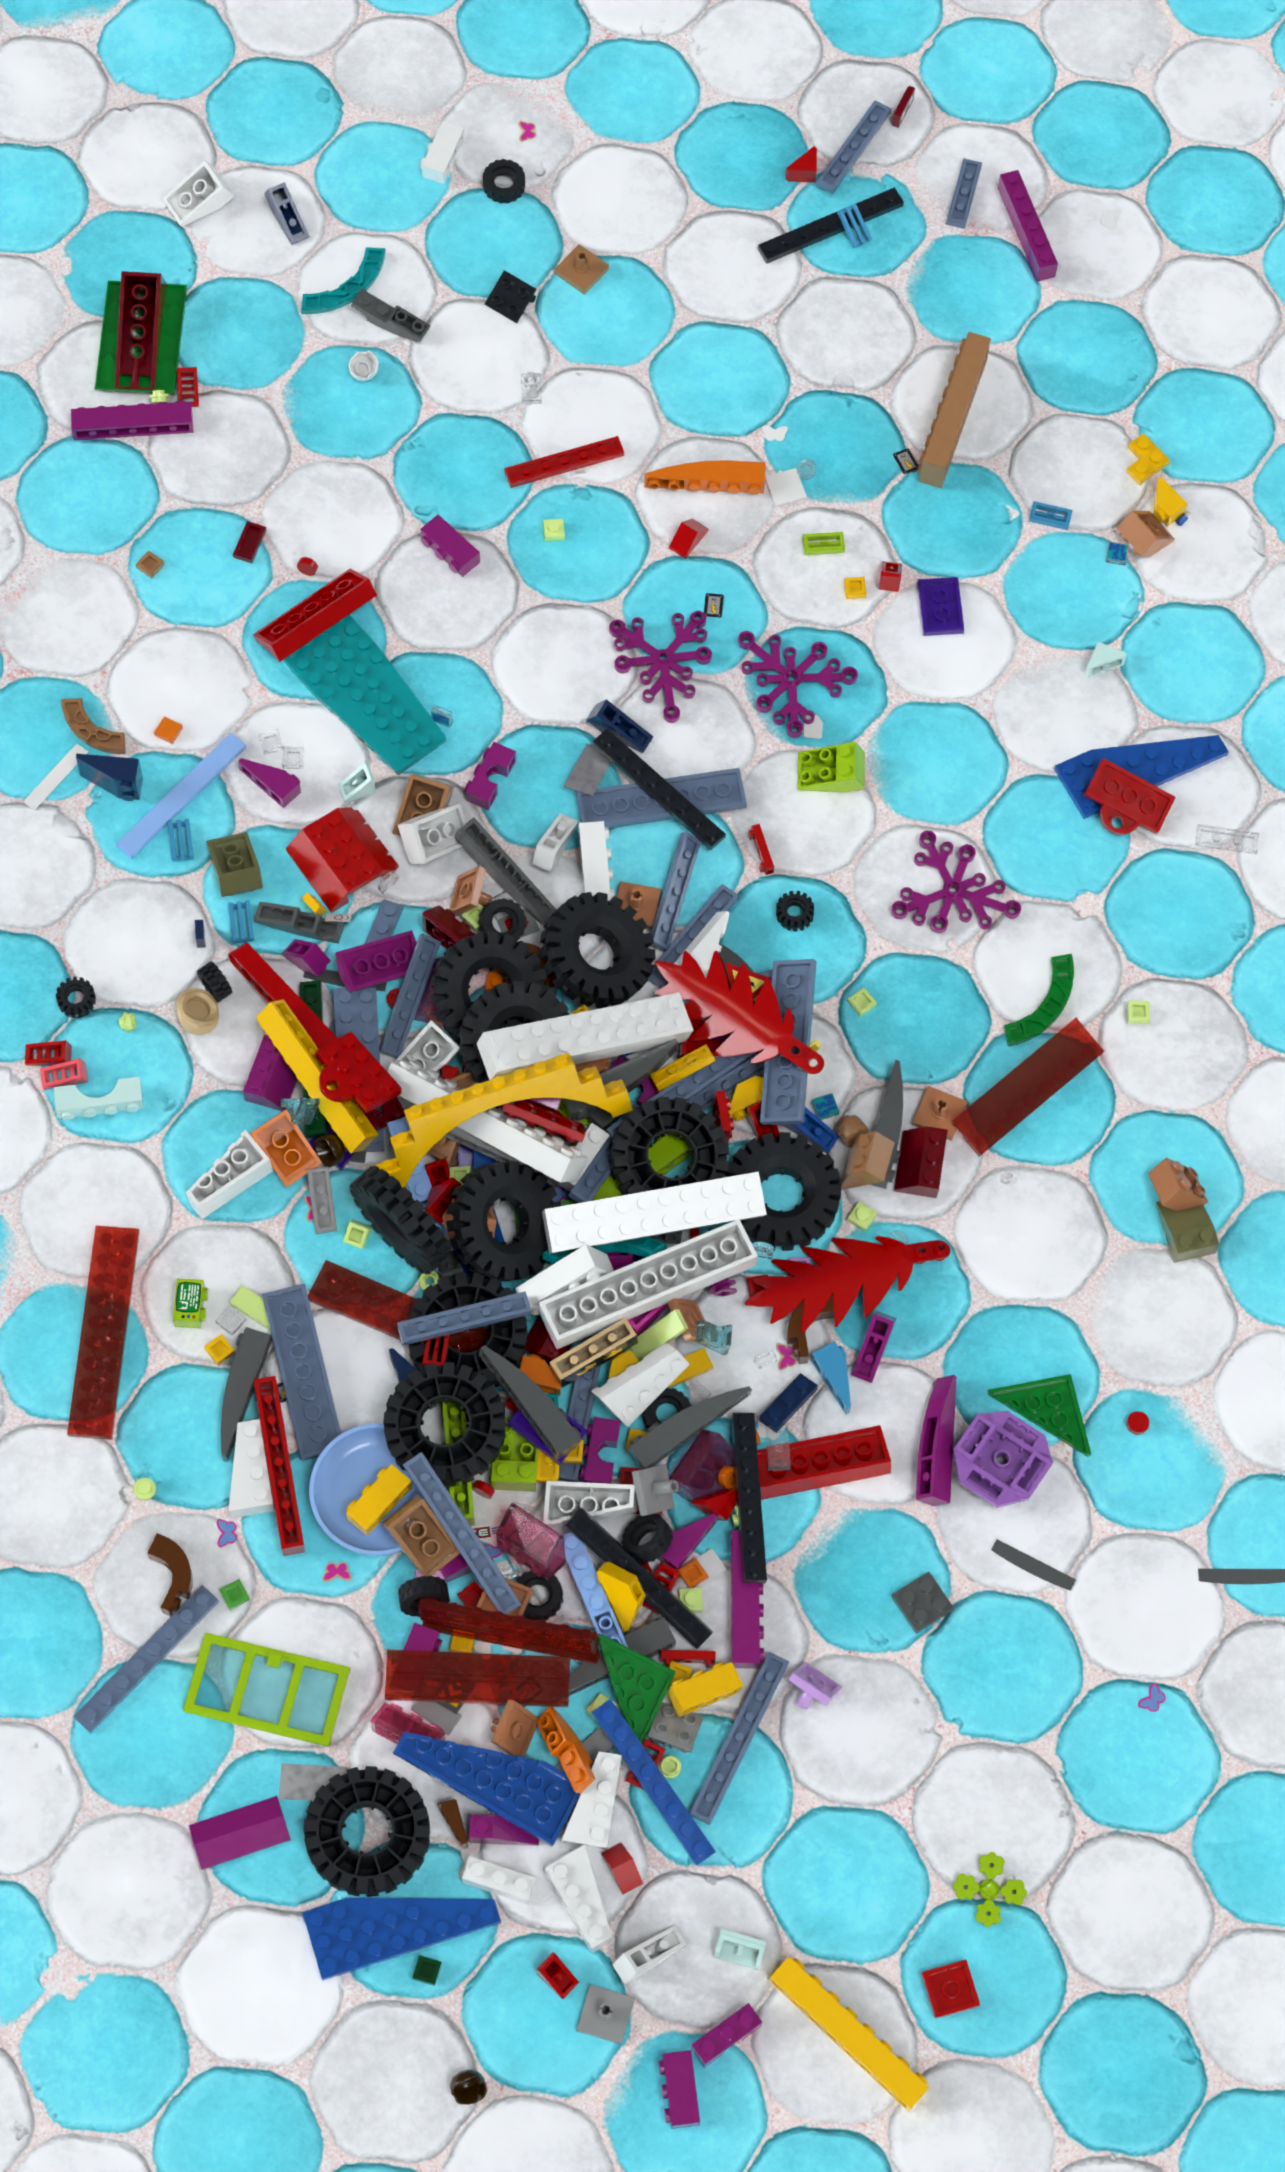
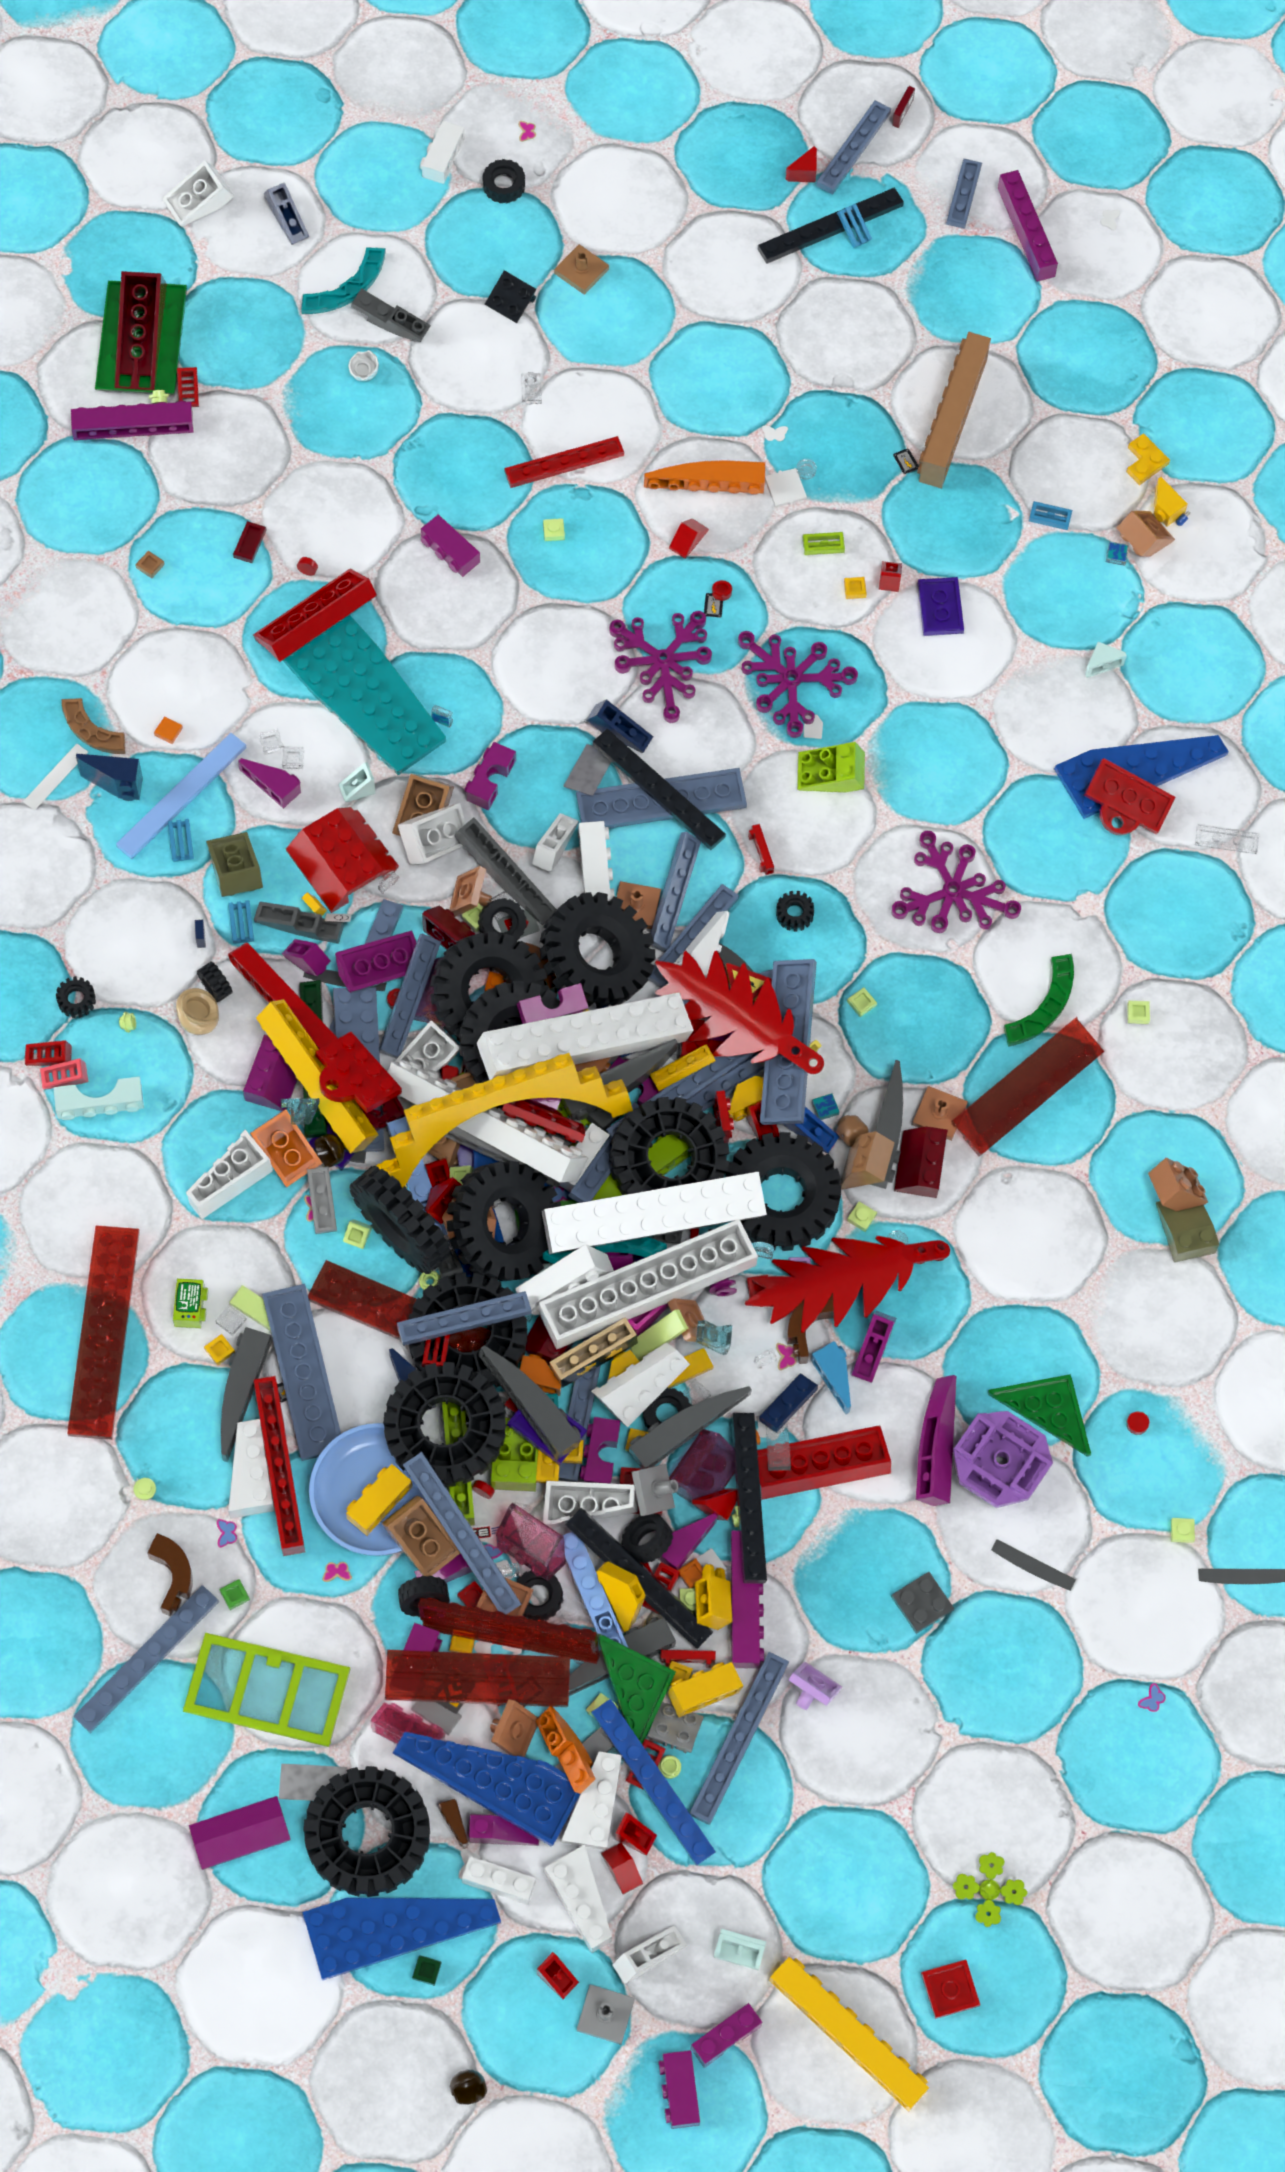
(571, 1002): none -> arch
(635, 1834): none -> red slope
(713, 1598): none -> yellow hinge
(722, 590): none -> red tile
(727, 1477): orange tile -> none
(1182, 1530): none -> yellowish green plate

